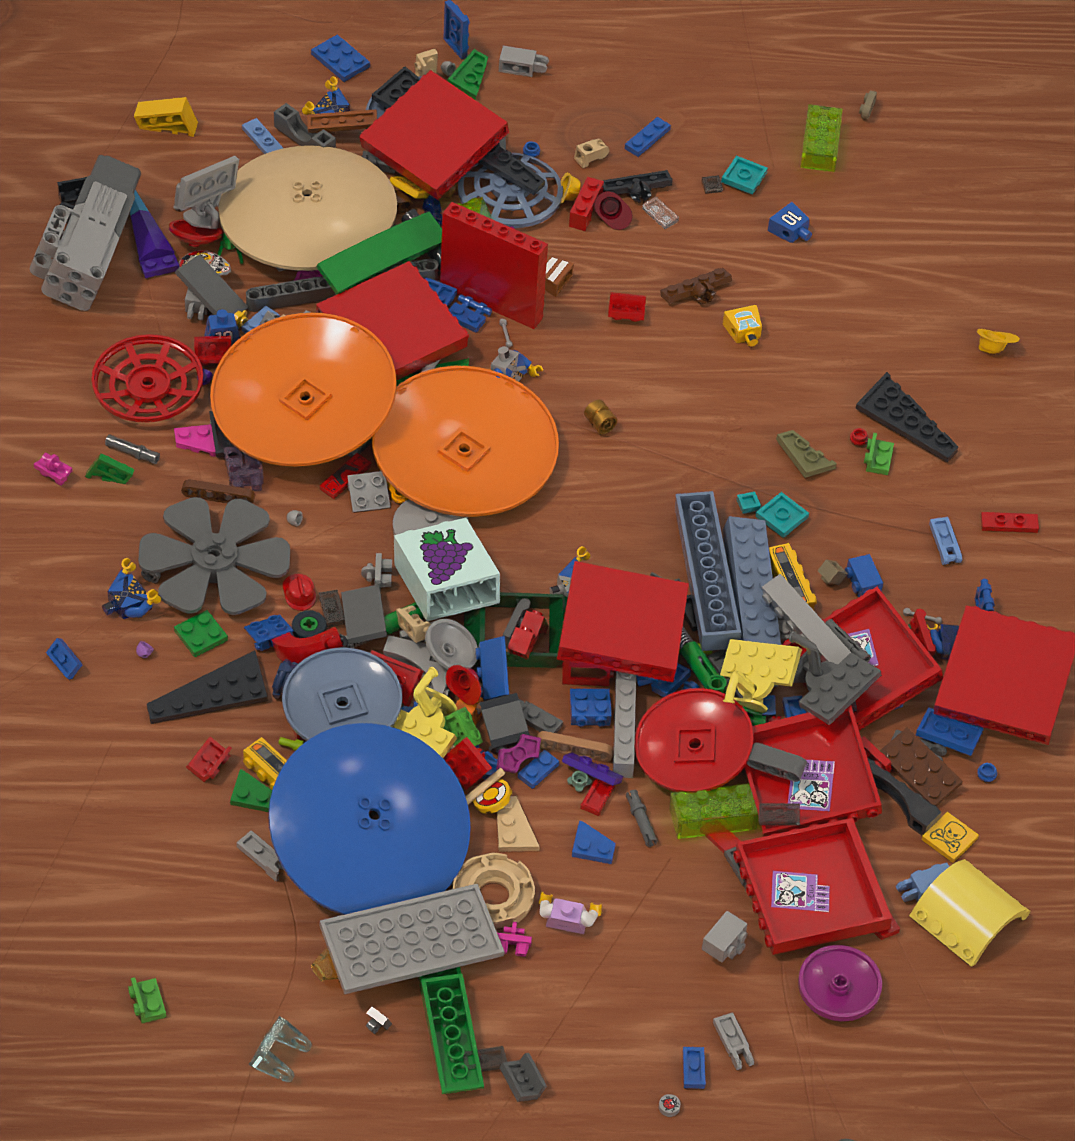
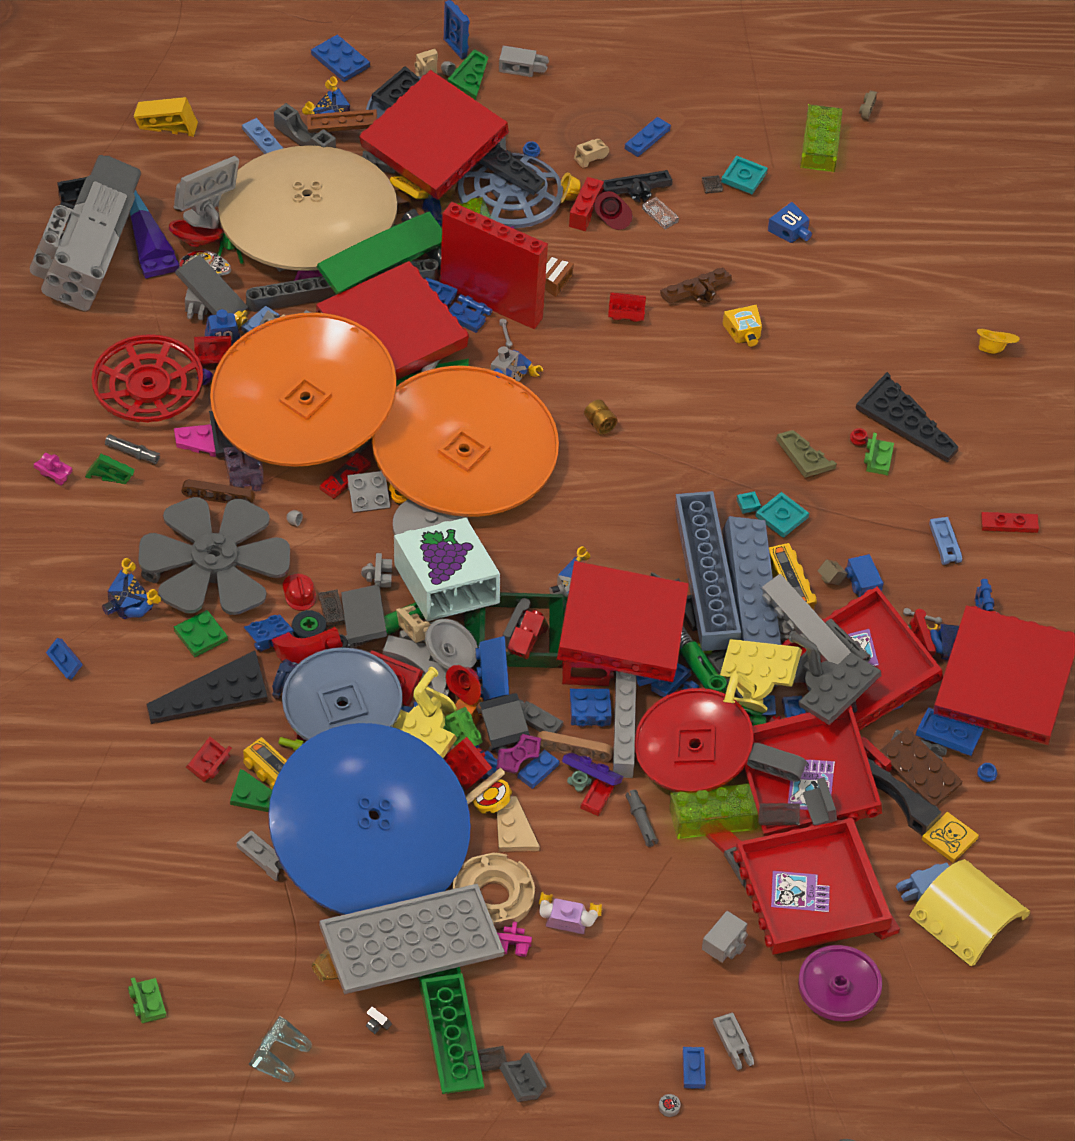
(144, 649): medium lavender hinge -> none
(592, 845): blue wing -> none
(820, 804): none -> dark grey panel

